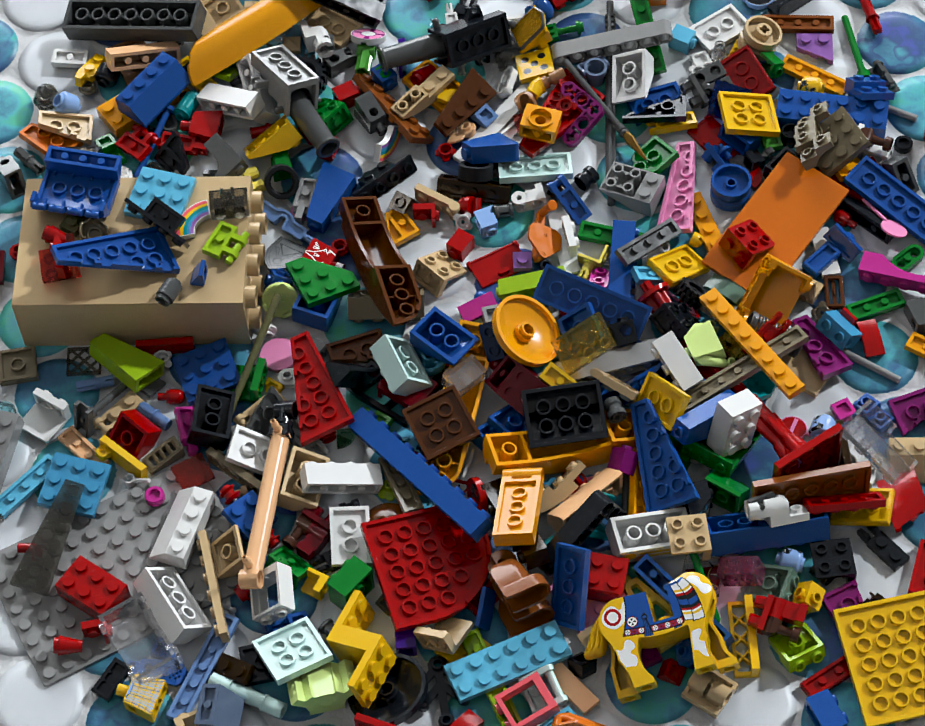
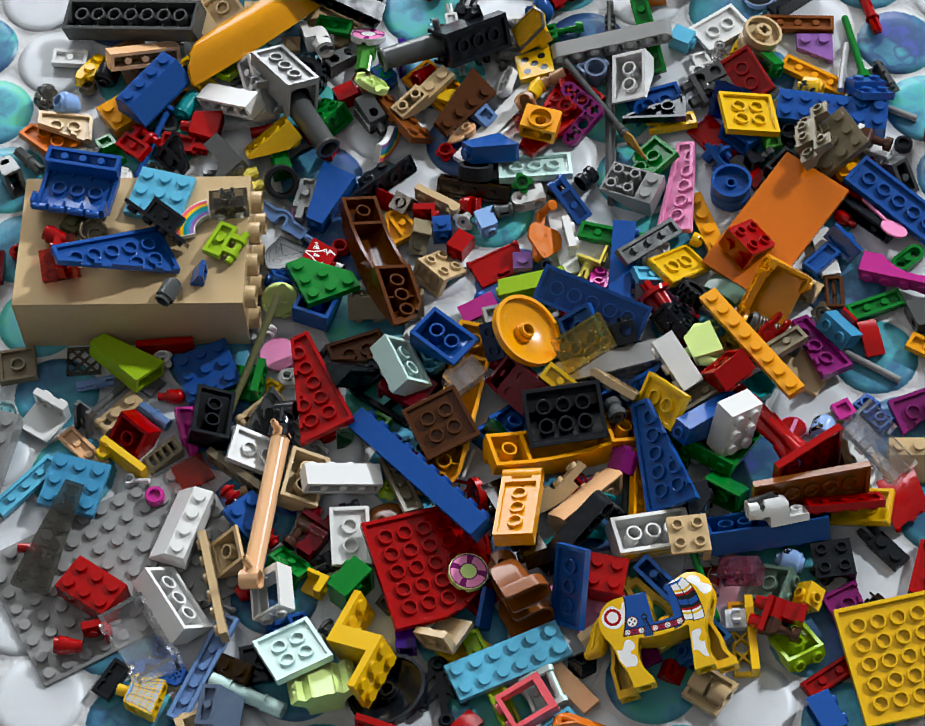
(337, 26): none -> green plate
(372, 83): none -> yellowish green tile
(384, 199): none -> red slope
(419, 237): none -> dark tan slope
(441, 228): none -> blue brick
(468, 572): none -> tile
(494, 426): none -> dark green cone
(522, 178): none -> green plate
(728, 370): none -> red slope
(735, 619): none -> white tile
(843, 67): none -> light grey bar

